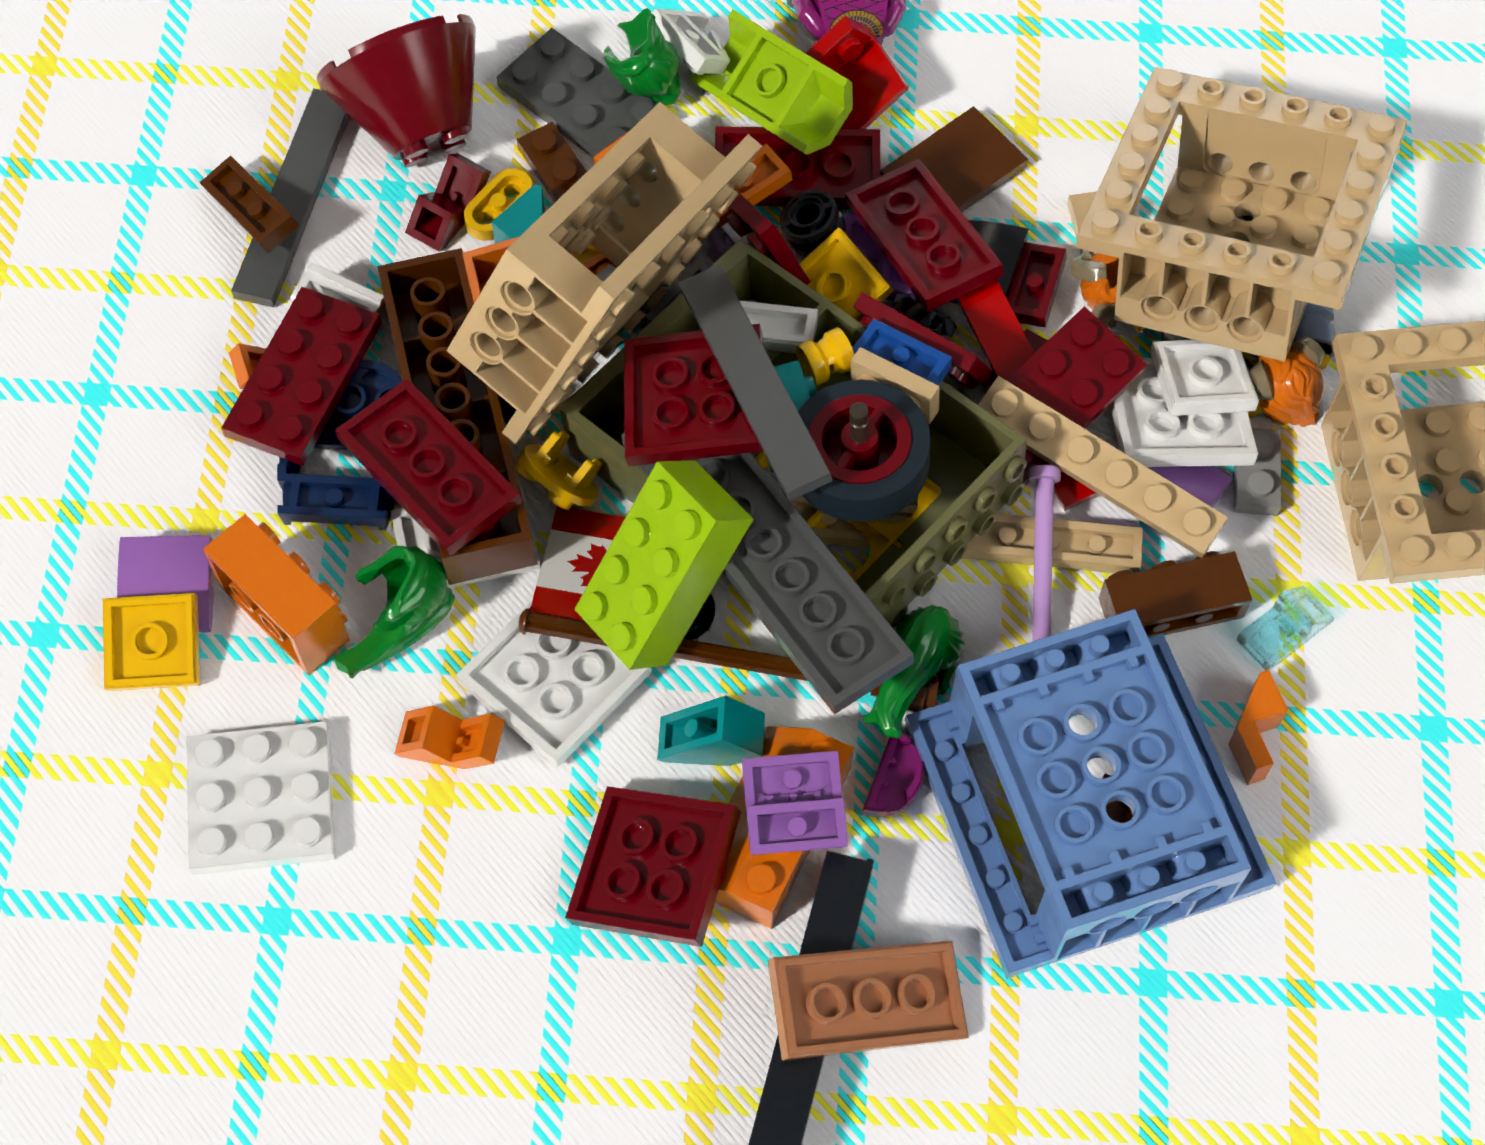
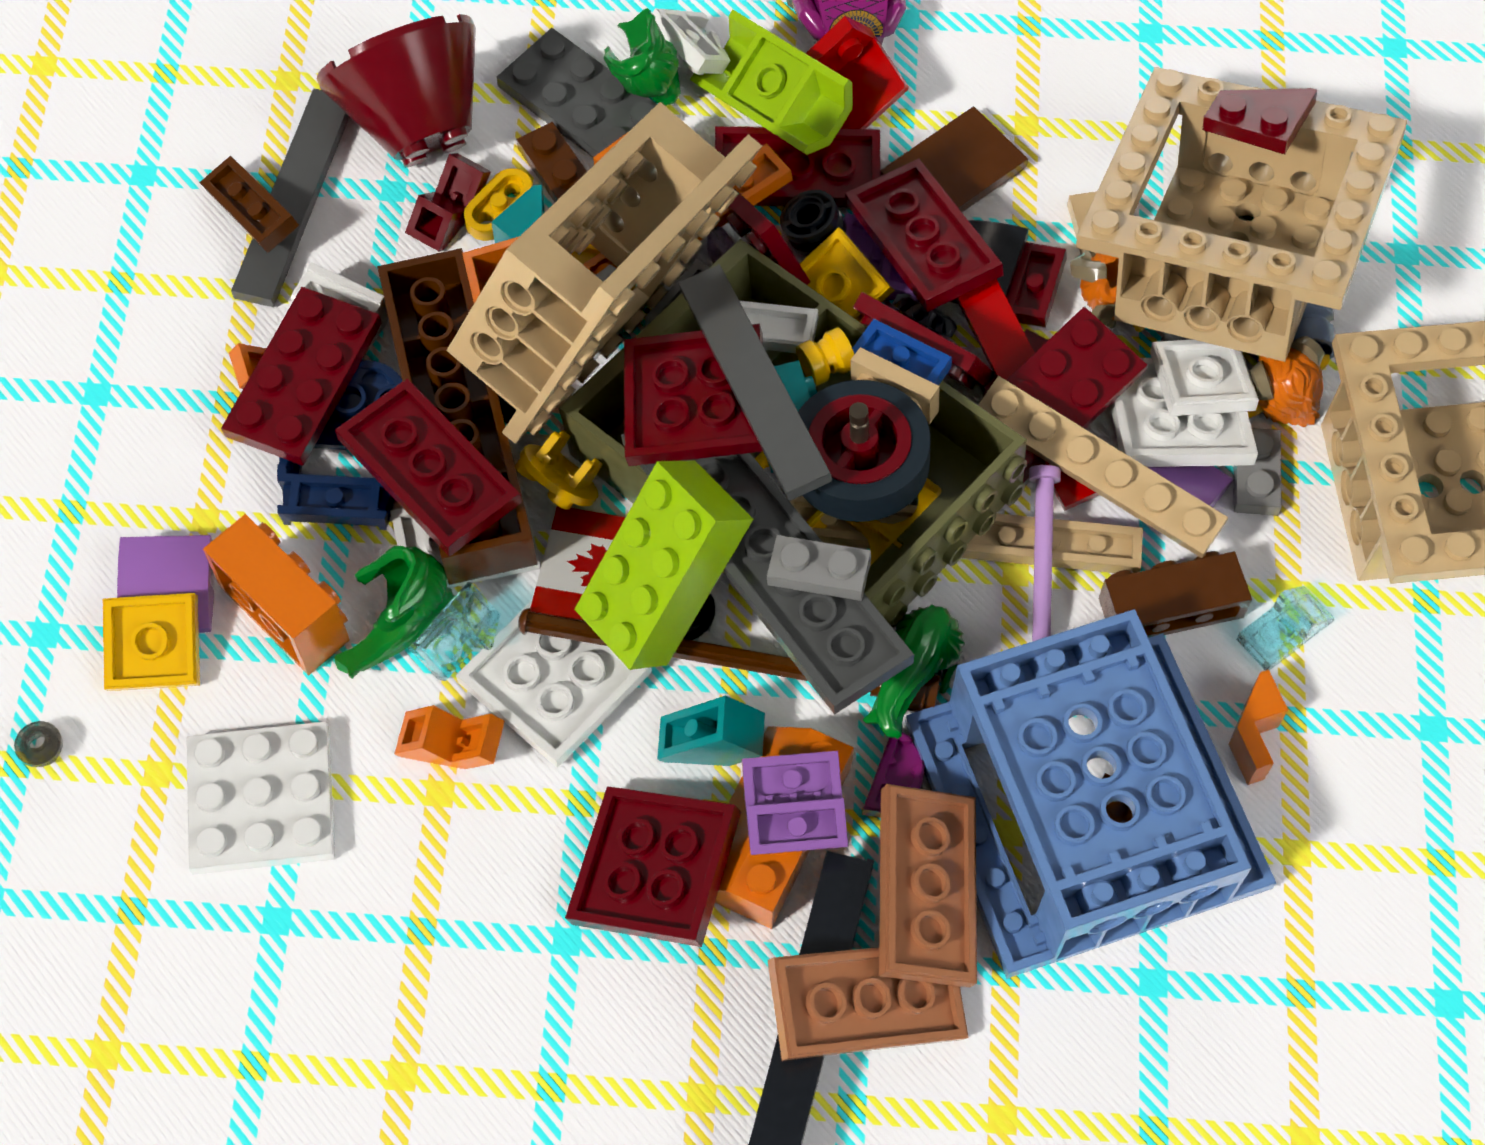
(47, 752): none -> clear smoke plate
(460, 627): none -> clear light blue slope
(819, 567): none -> light grey plate
(928, 886): none -> nougat tile
(1260, 116): none -> wing

